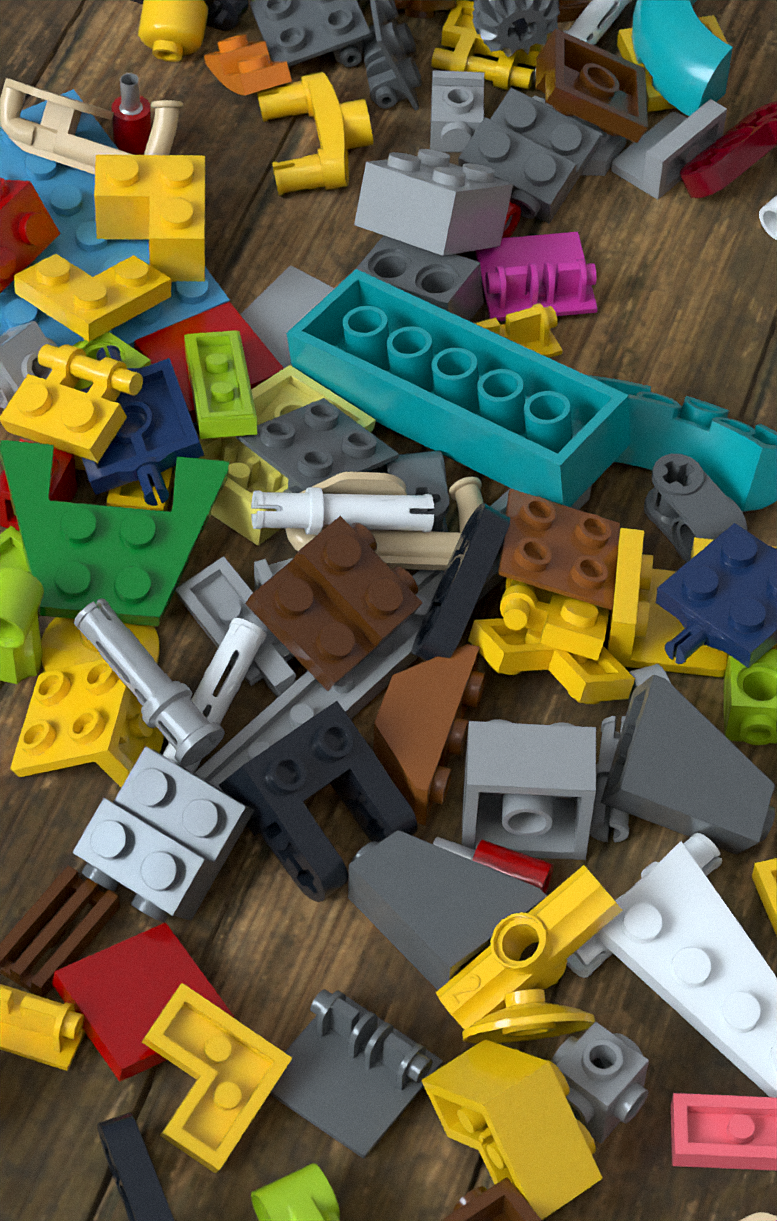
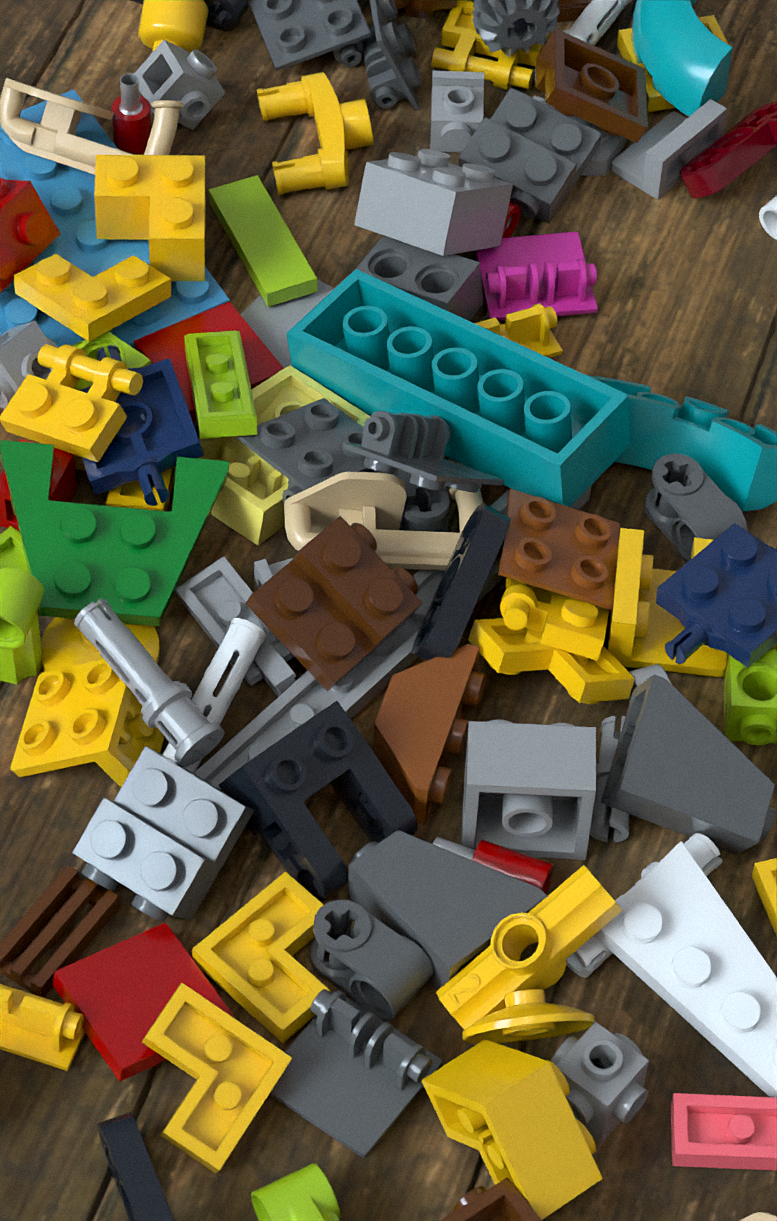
(182, 77): none -> light grey brick
(246, 66): orange slope -> none
(255, 961): none -> yellow plate
(263, 241): none -> lime tile
(318, 510): white pin -> none
(371, 962): none -> dark grey piece
(418, 447): none -> dark grey hinge

